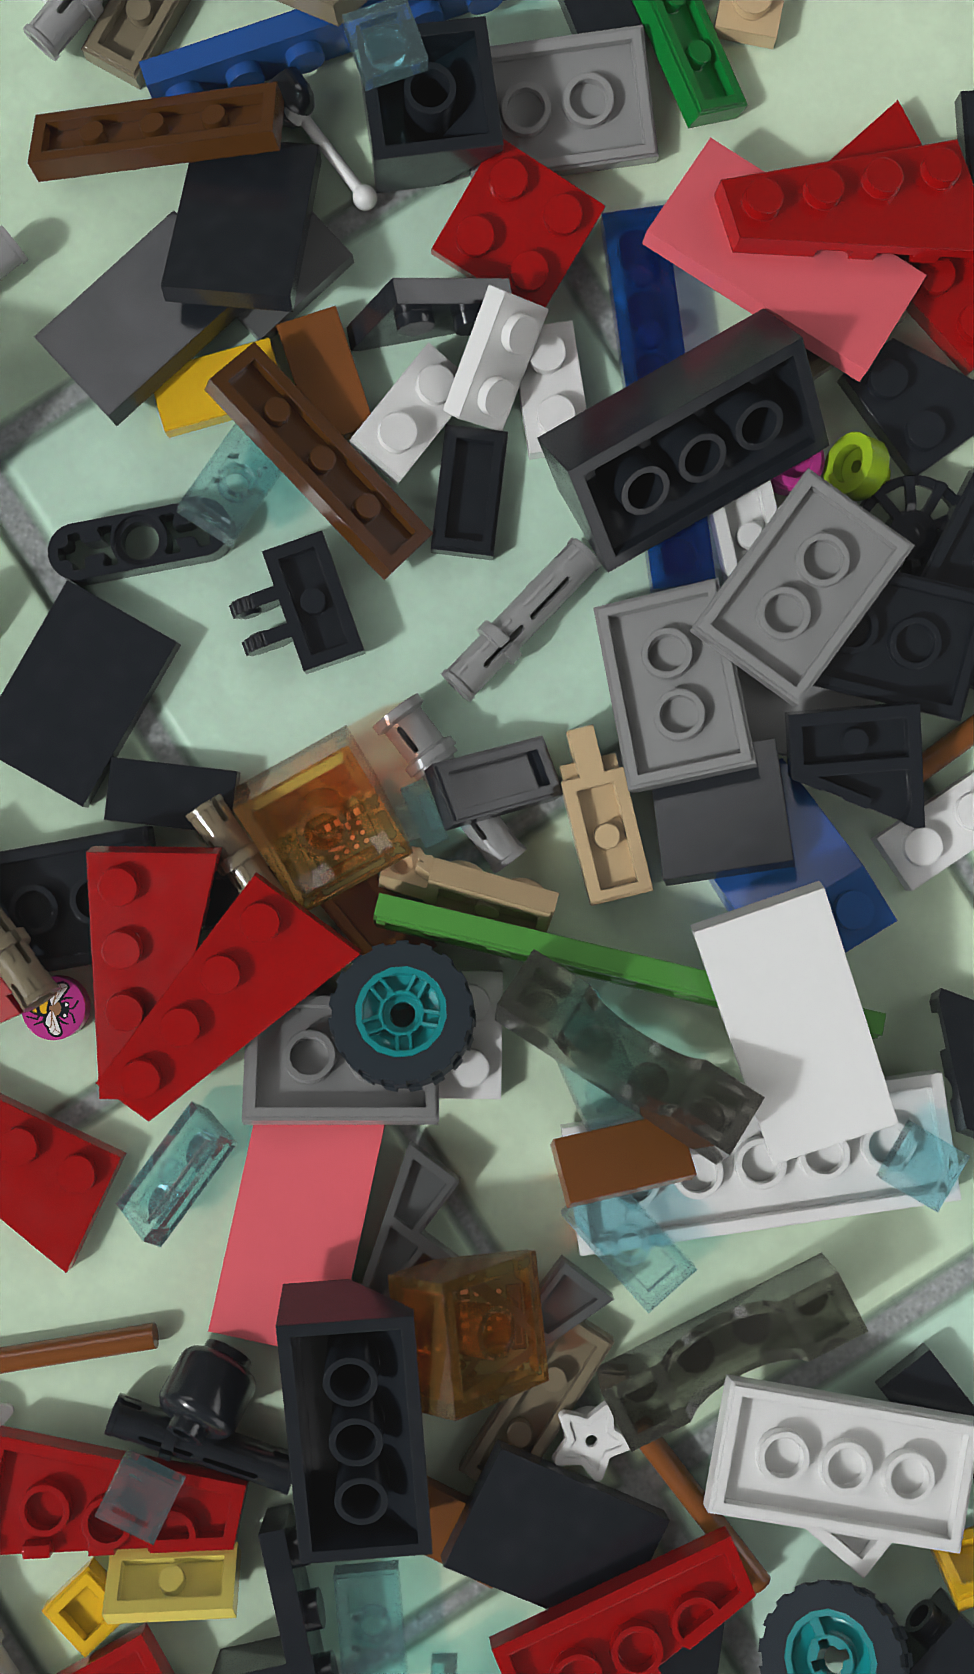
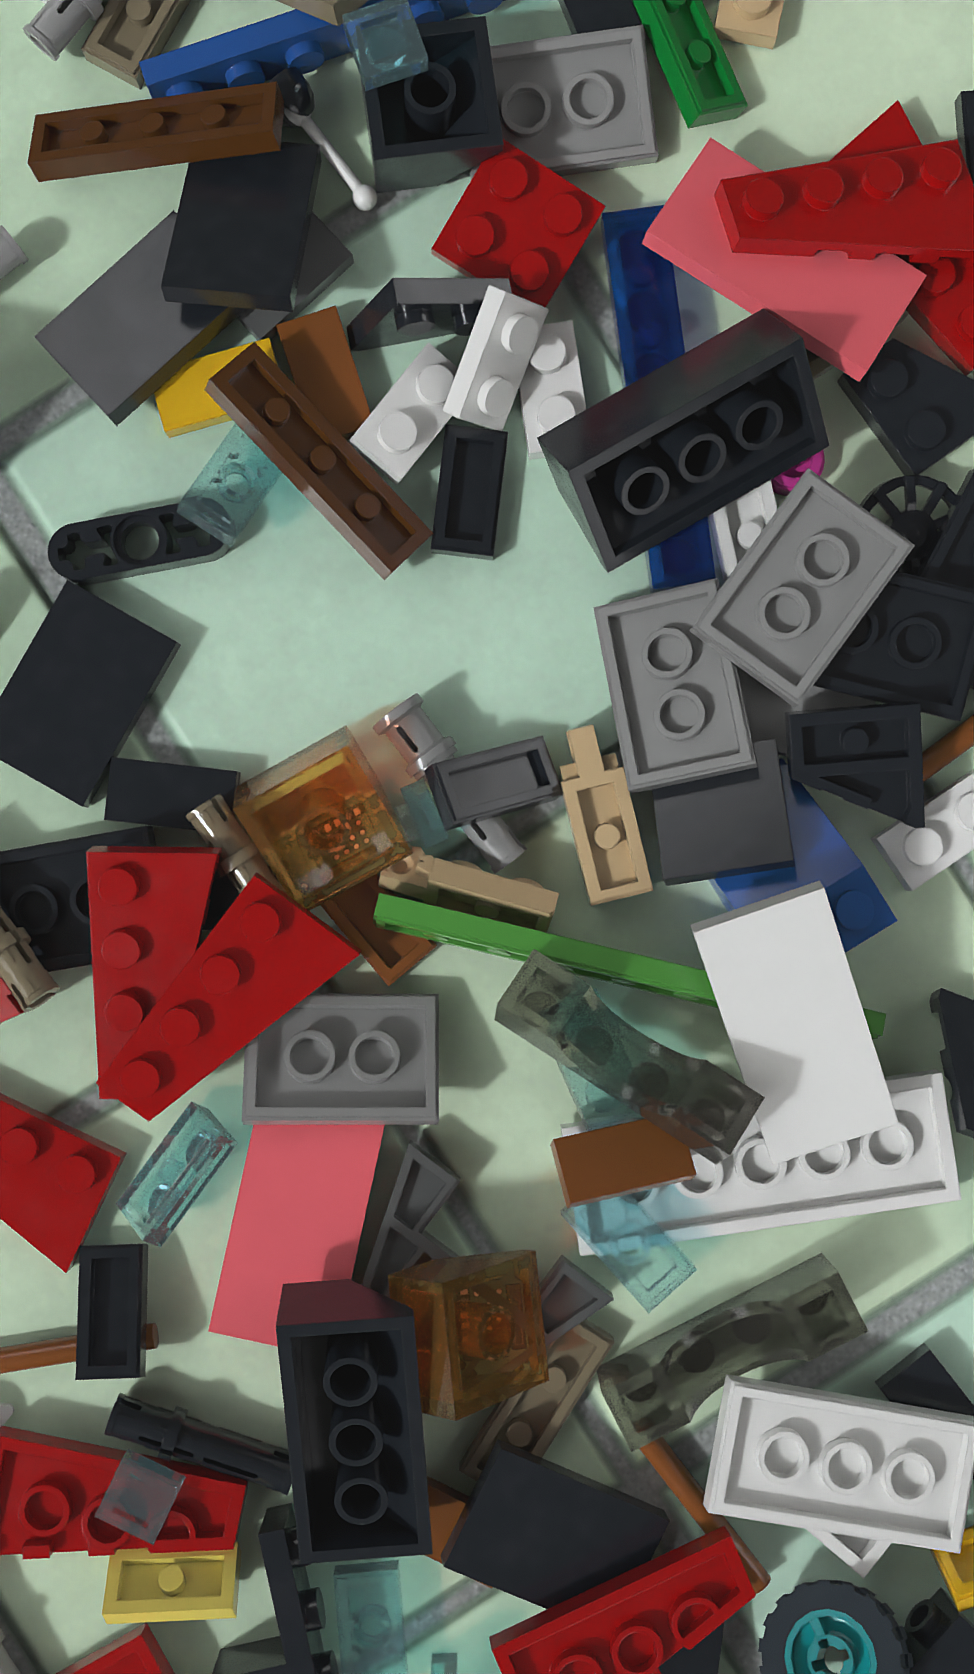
(61, 1014): tile -> none
(79, 1606): yellow tile -> none
(112, 1312): none -> black tile
(207, 1392): black head -> none
(311, 603): black hinge -> none
(396, 979): black wheel -> none
(481, 1066): white plate -> none
(503, 638): light grey pin -> none
(577, 1427): white plate -> none
(857, 465): lime tile -> none
(923, 1166): clear light blue tile -> none

